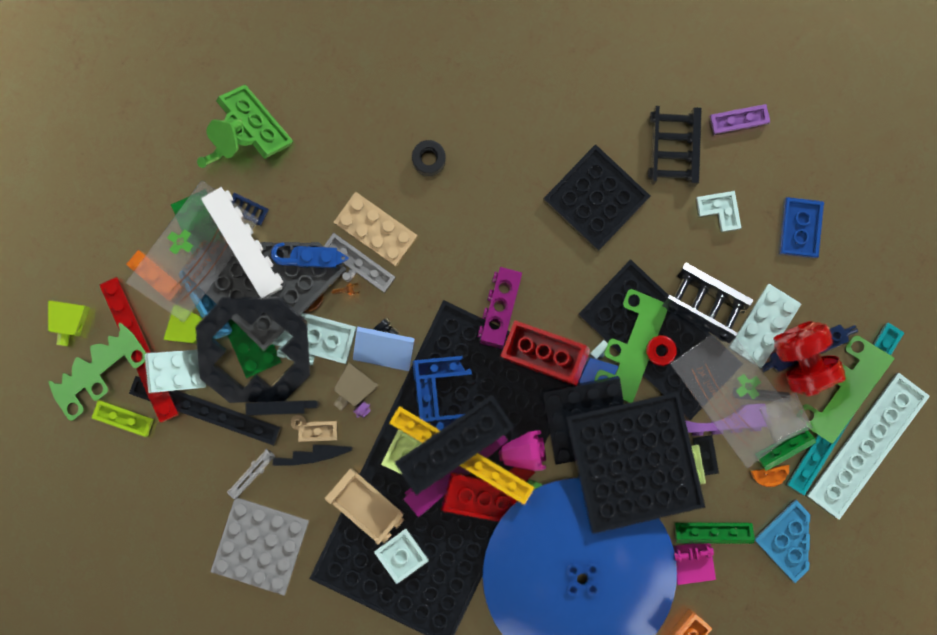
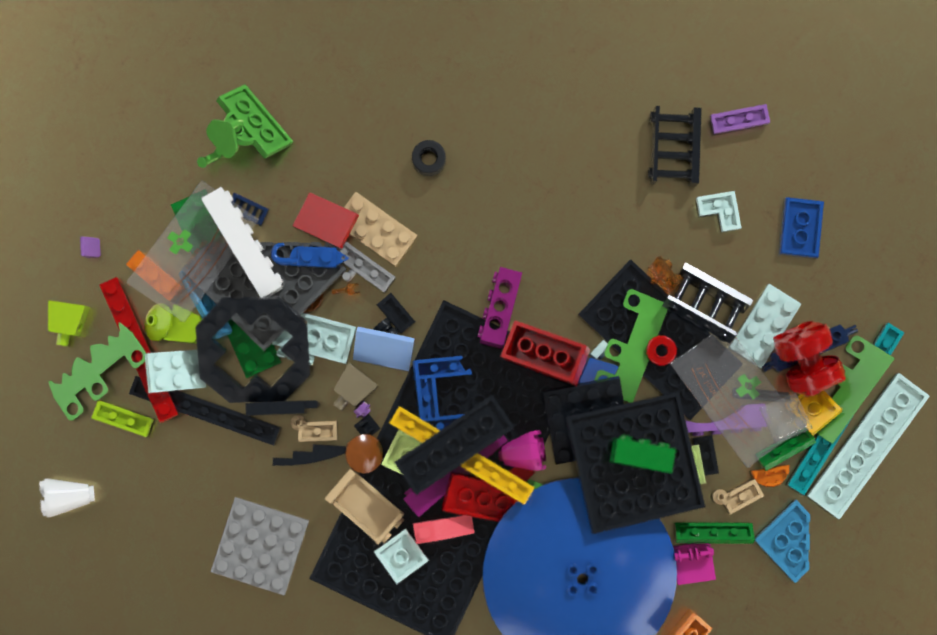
(64, 496): none -> white cone
(90, 247): none -> medium lavender slope
(157, 323): none -> lime dish
(266, 456): light grey pin -> none
(325, 220): none -> red tile
(364, 453): none -> dark orange dish
(367, 426): none -> black tile
(396, 313): none -> black plate
(443, 528): none -> coral slope
(596, 197): black plate -> none
(642, 454): none -> green brick
(664, 275): none -> clear orange hips
(738, 497): none -> tan hinge
(819, 410): none -> yellow plate

